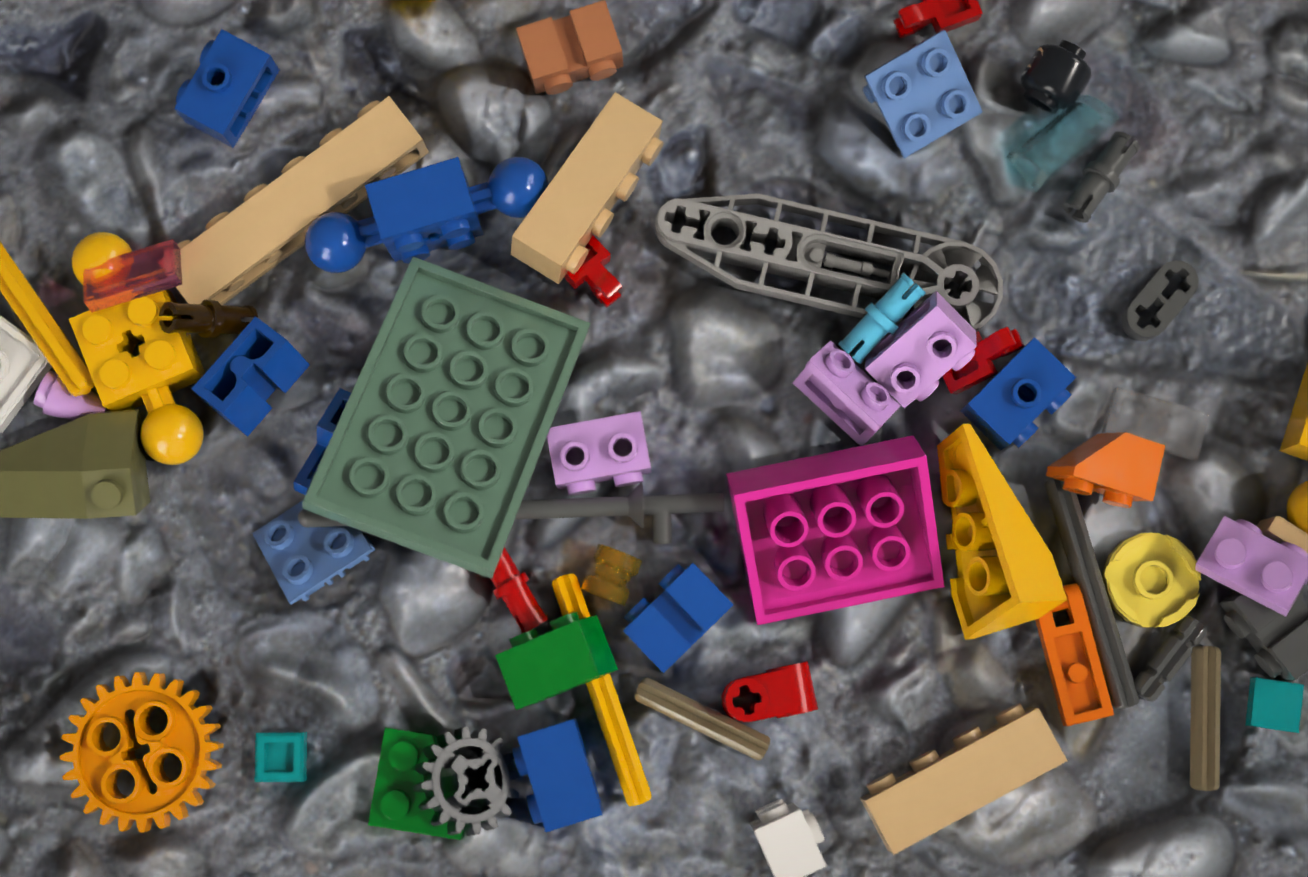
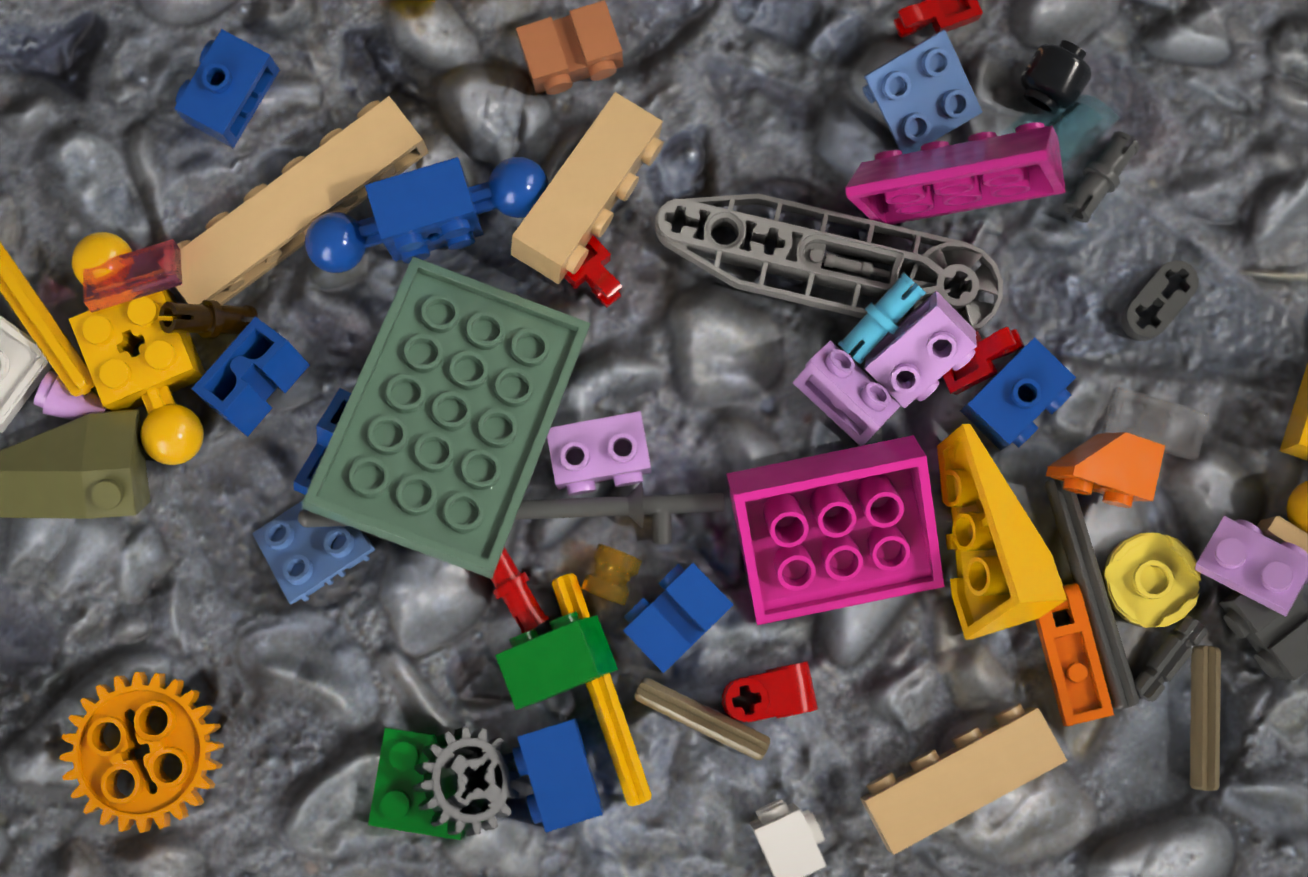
(280, 757): teal tile -> none
(959, 176): none -> dark pink slope
(1274, 705): teal tile -> none

